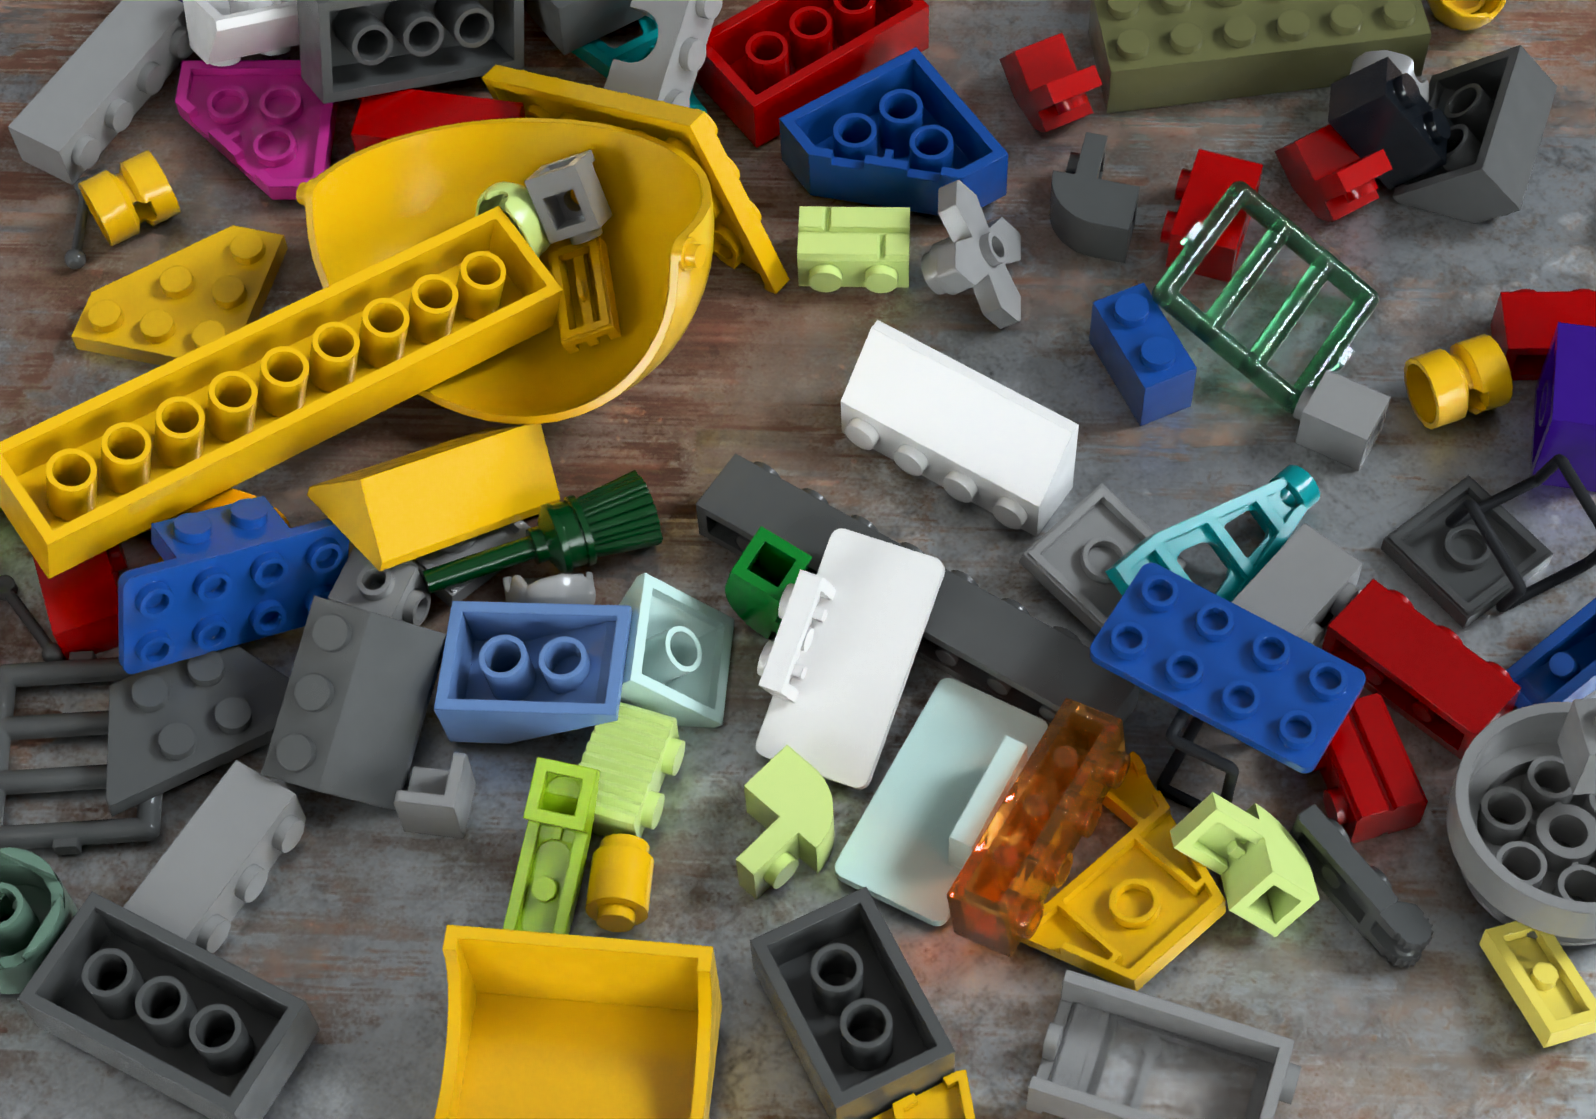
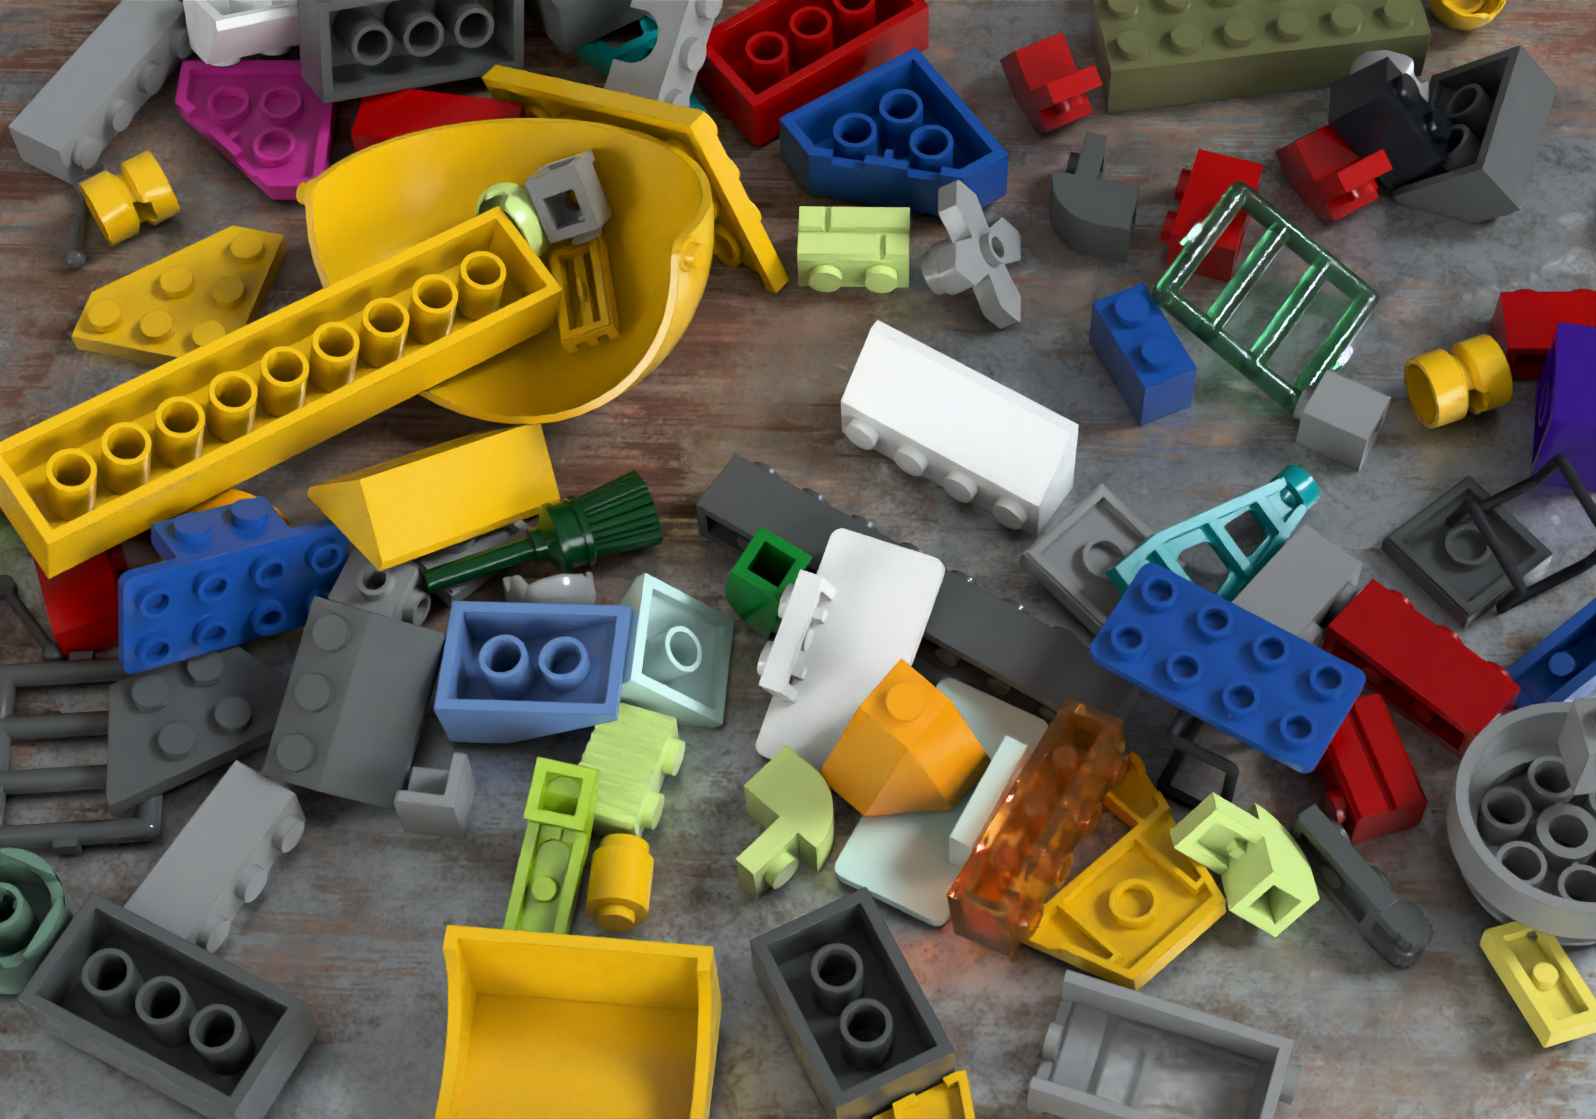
(905, 750): none -> light orange slope

